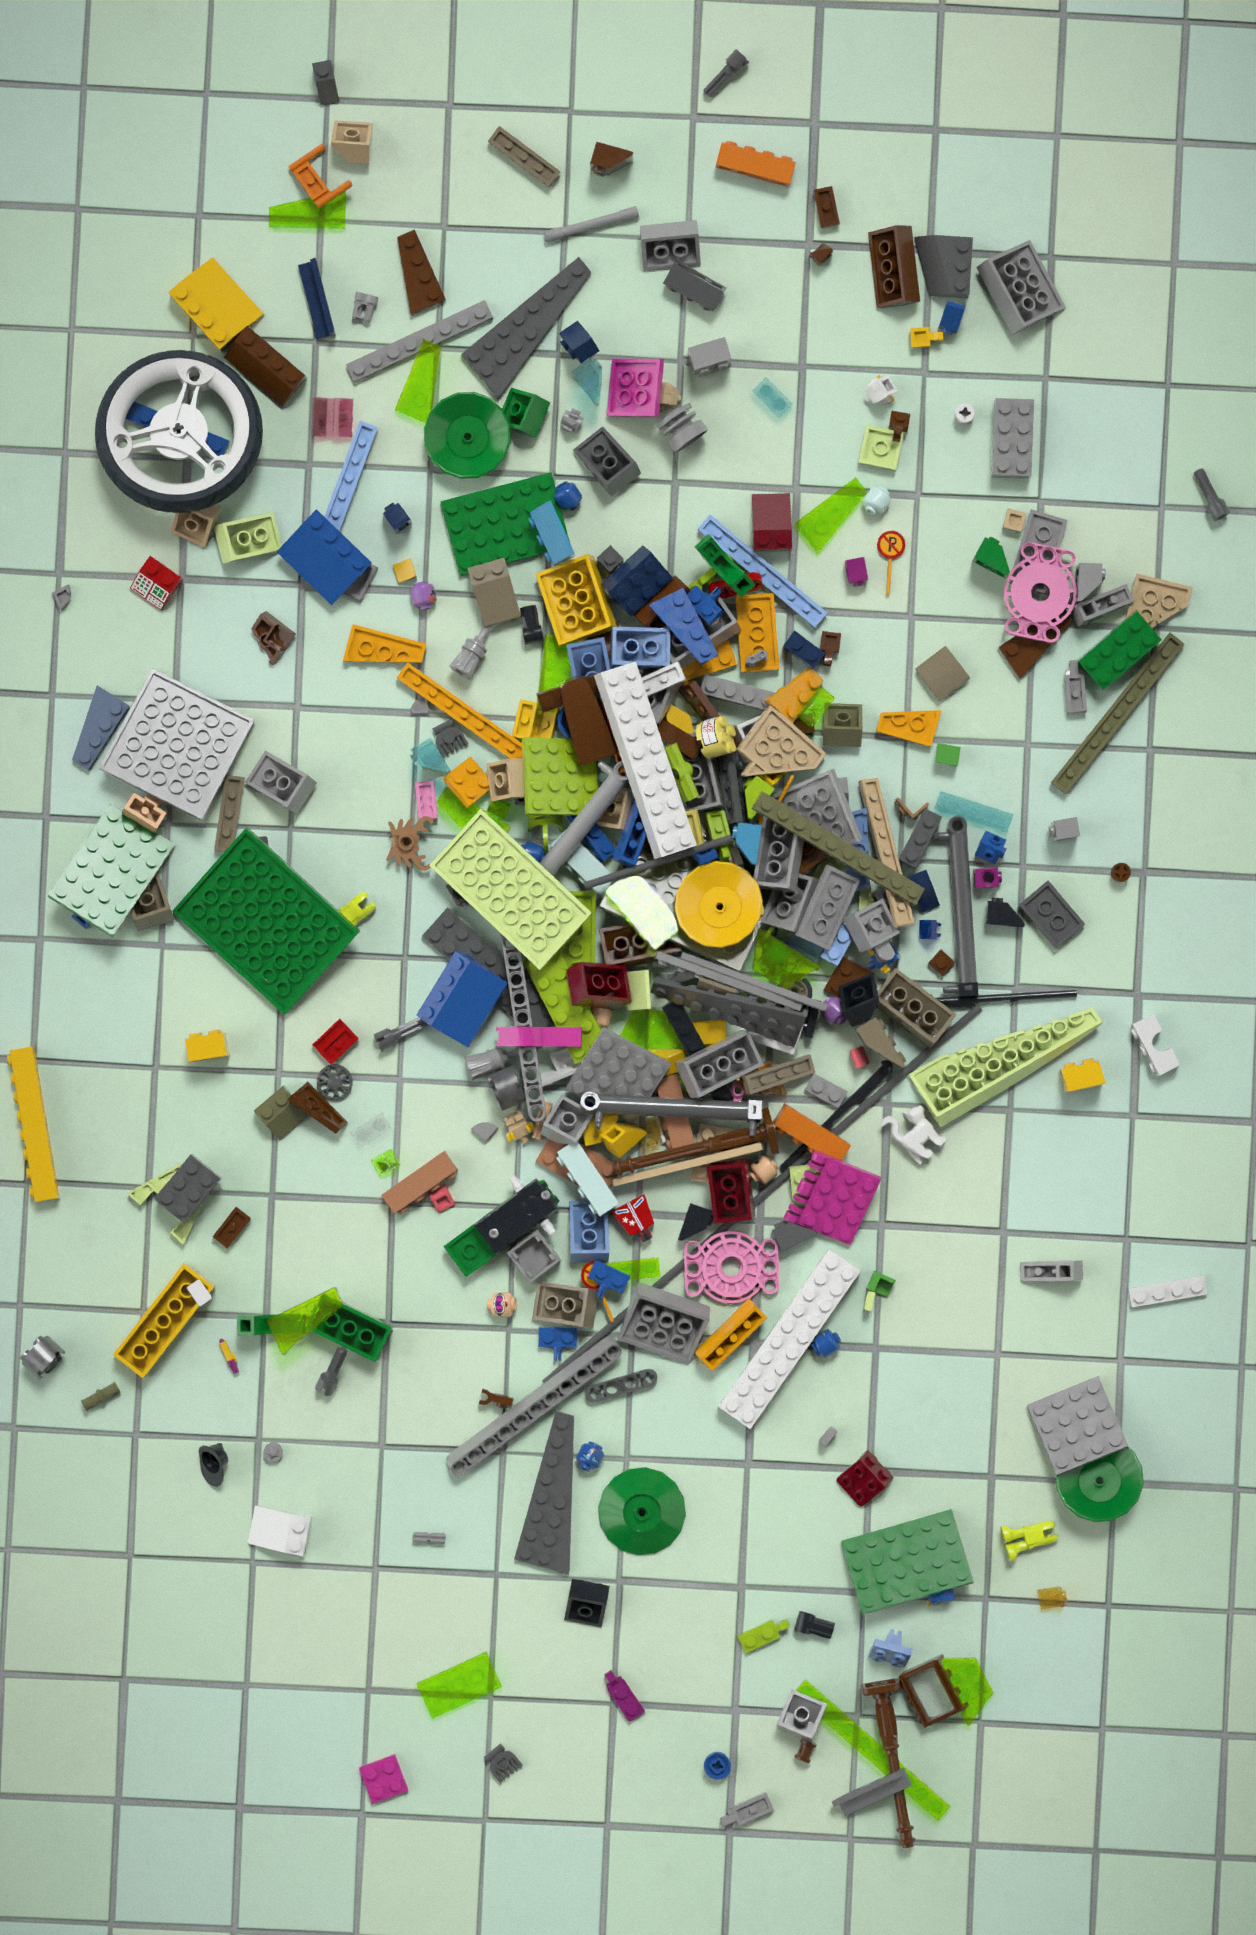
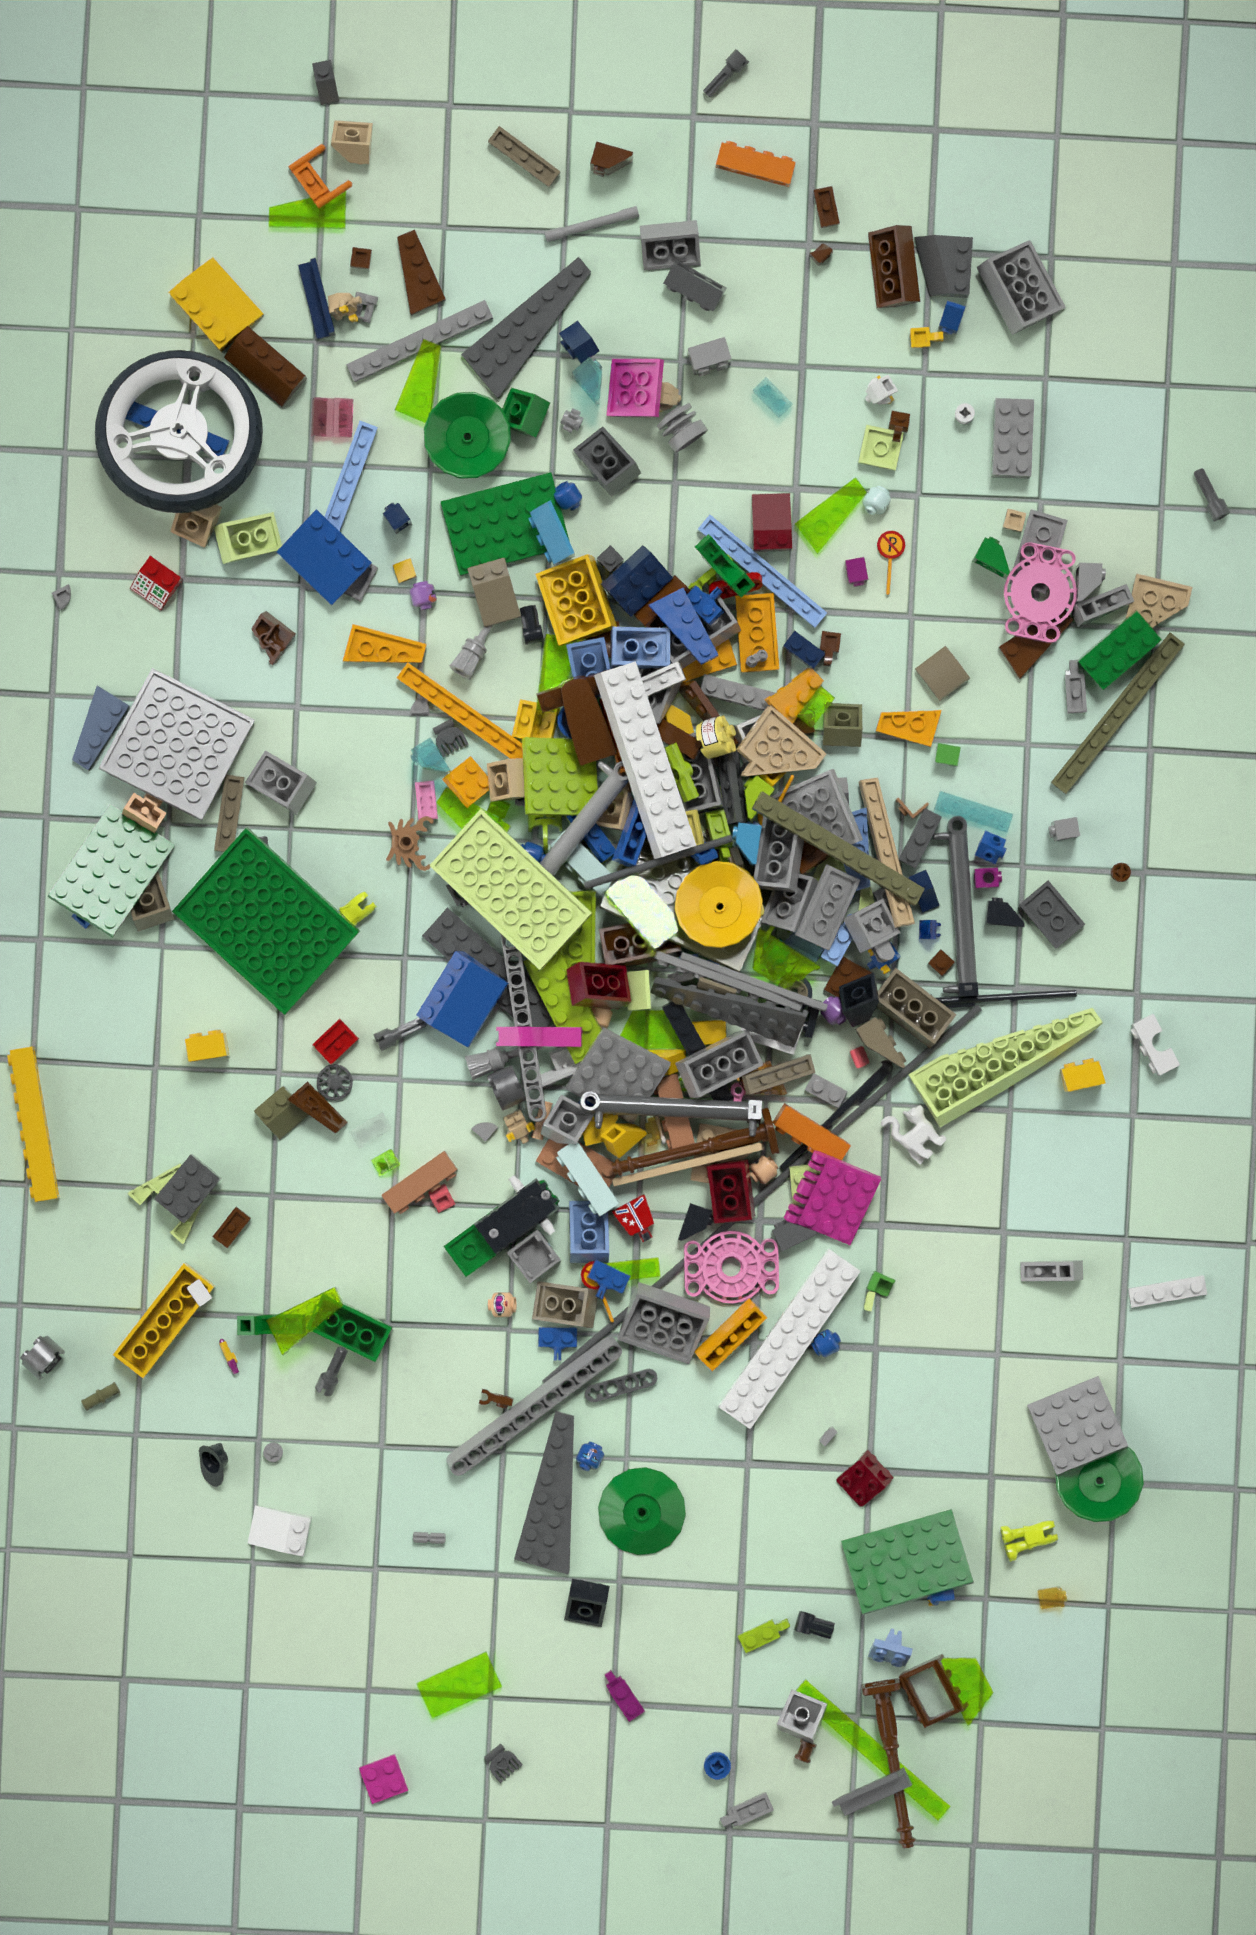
(342, 305): none -> tan piece
(361, 258): none -> reddish brown plate

